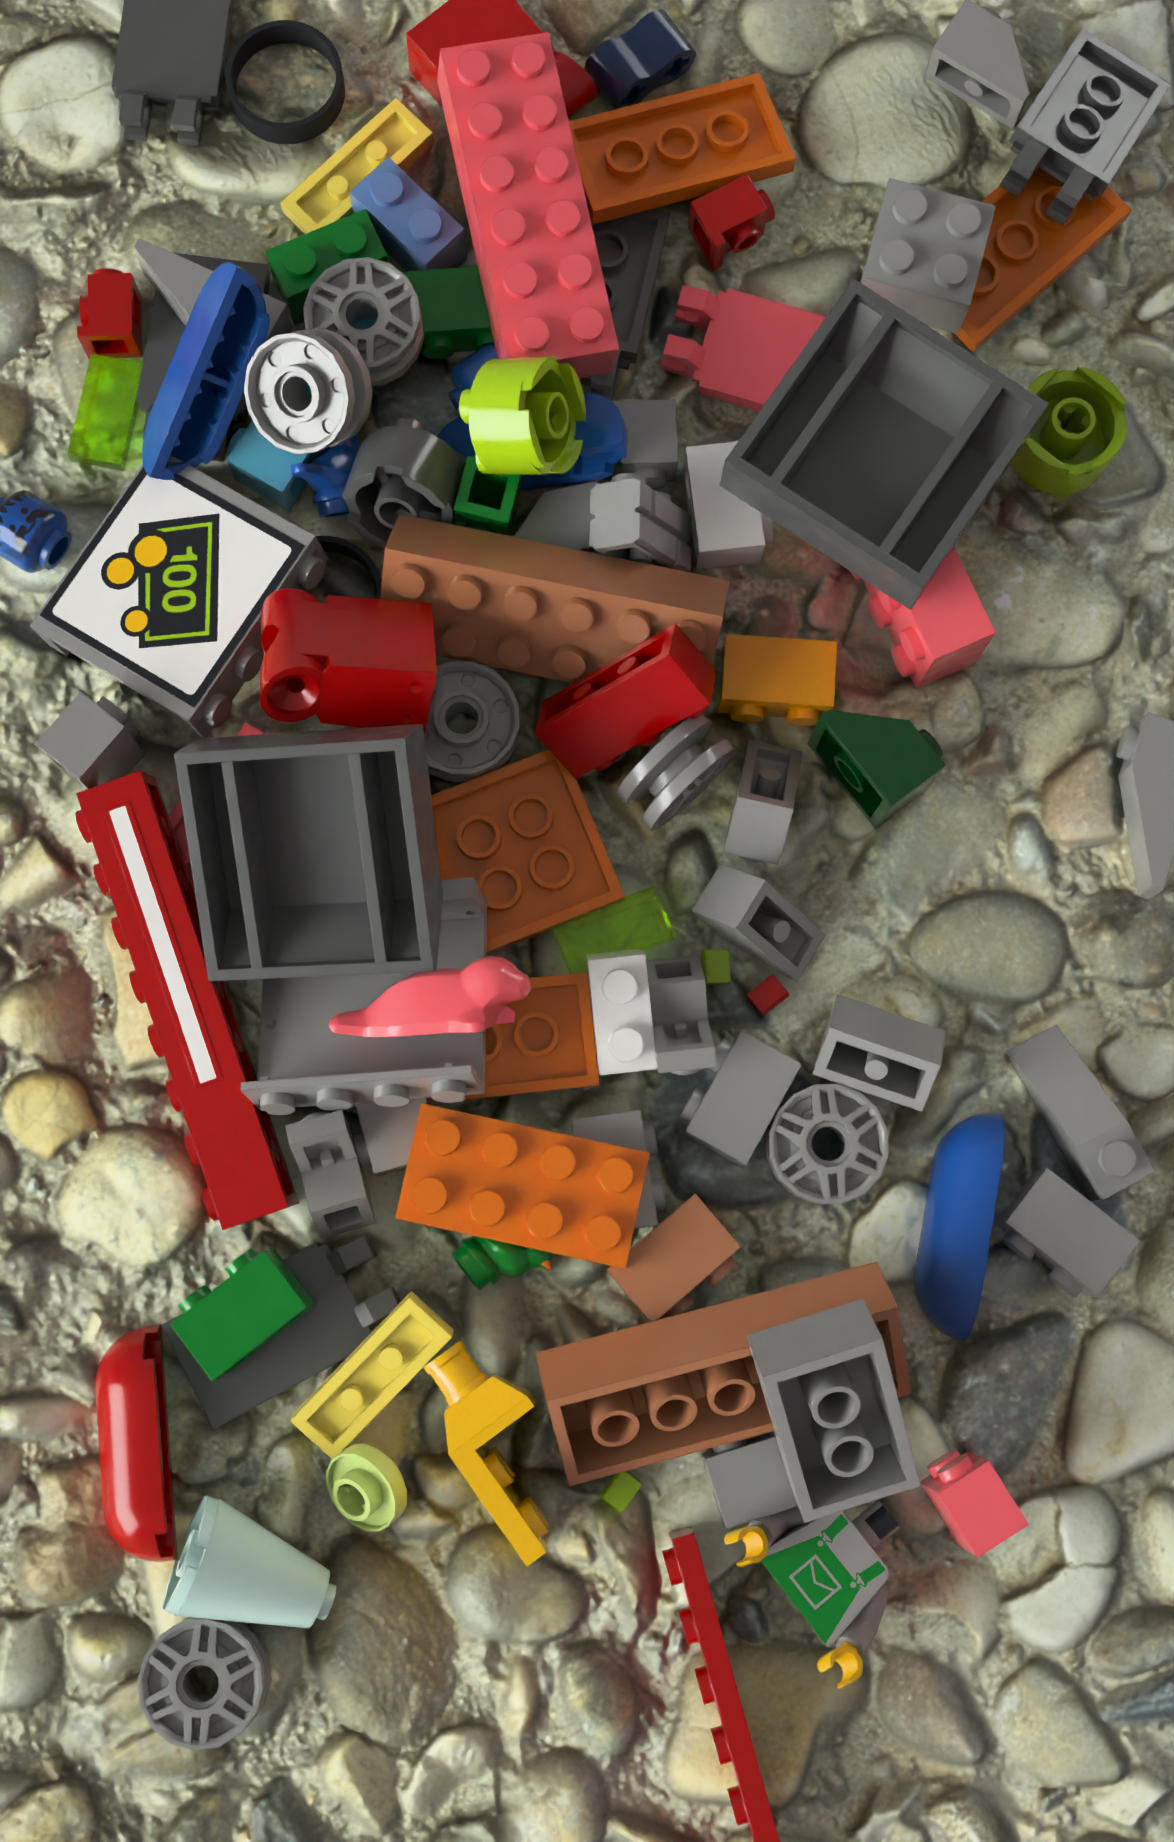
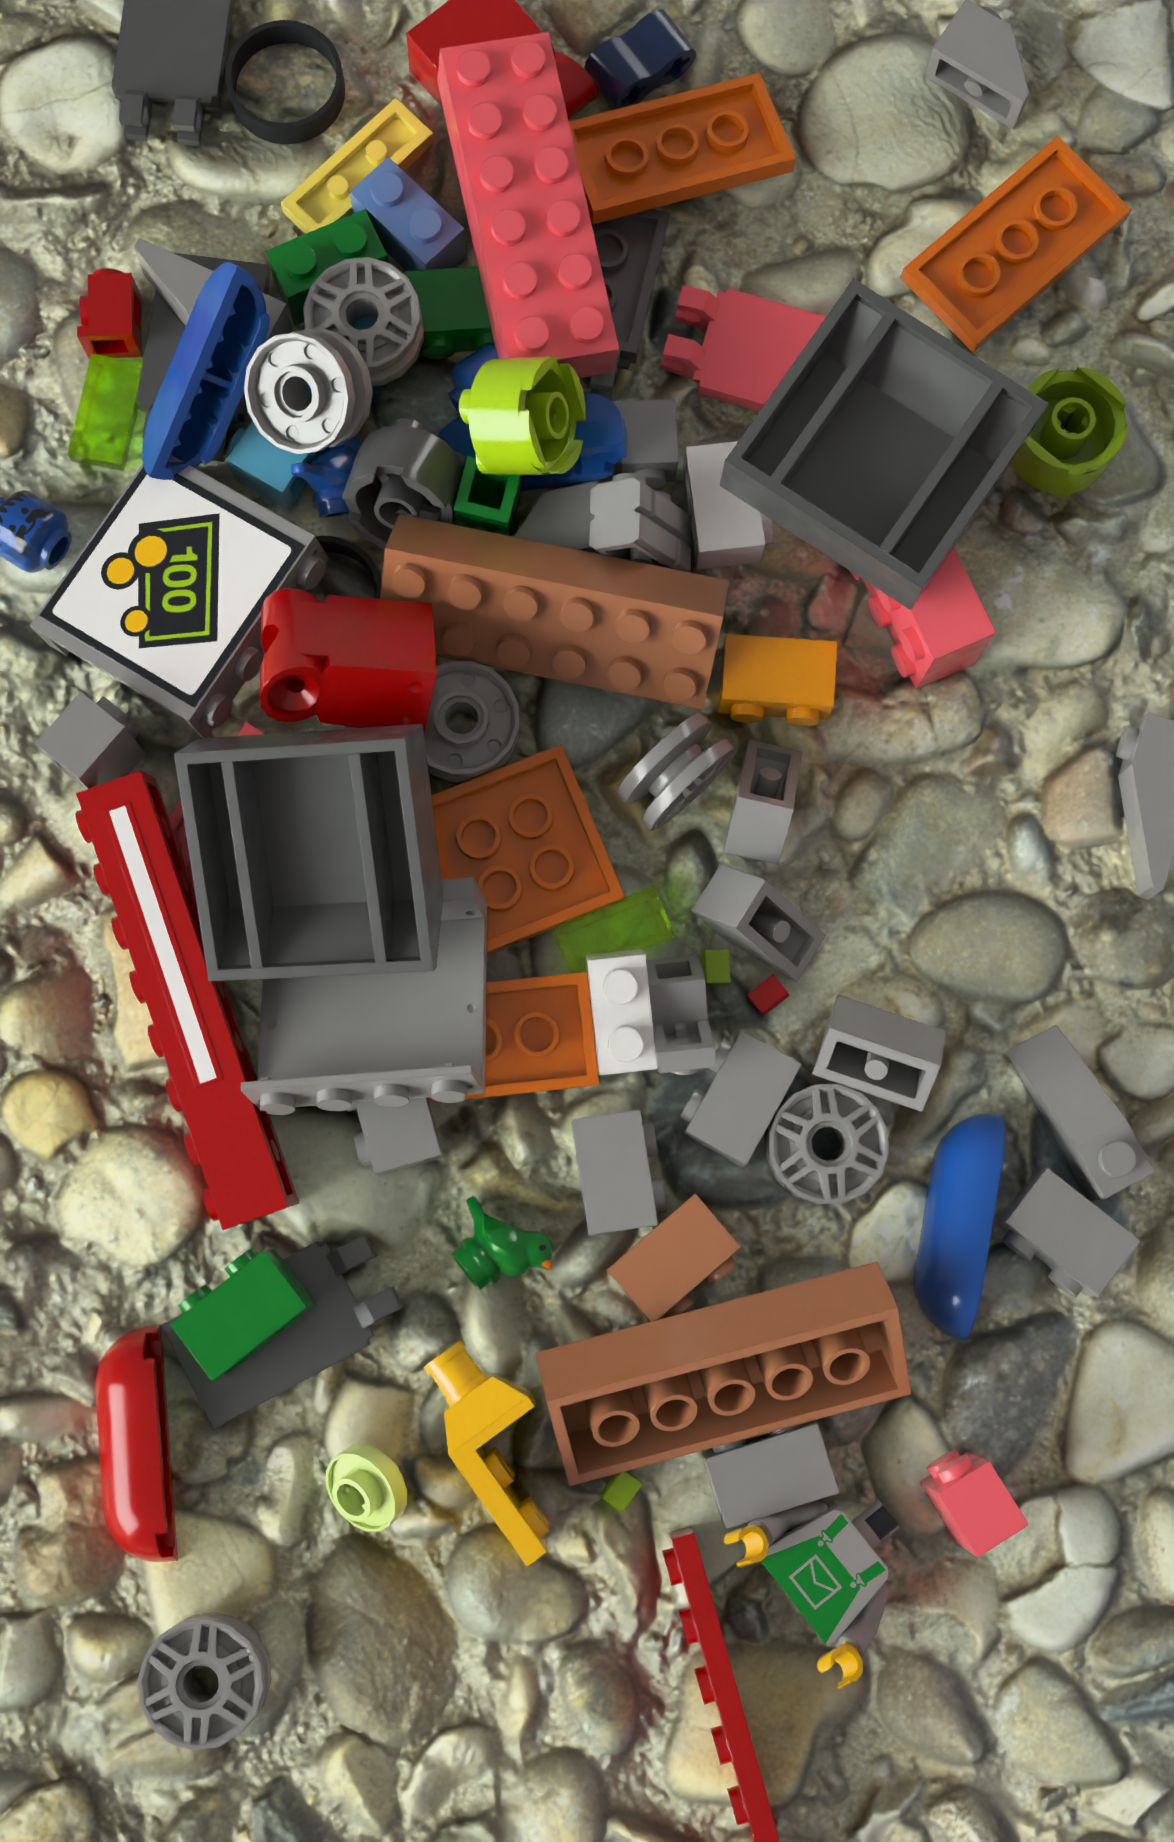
(244, 1573): light aqua cone -> none
(331, 1173): light grey brick -> none
(372, 1375): light yellow plate -> none
(441, 1002): coral animal -> none
(522, 1186): orange plate -> none
(626, 702): red brick -> none
(729, 219): red brick -> none
(834, 1409): light grey brick -> none
(877, 760): dark green slope -> none
(928, 252): light grey brick -> none
(1084, 122): tile -> none

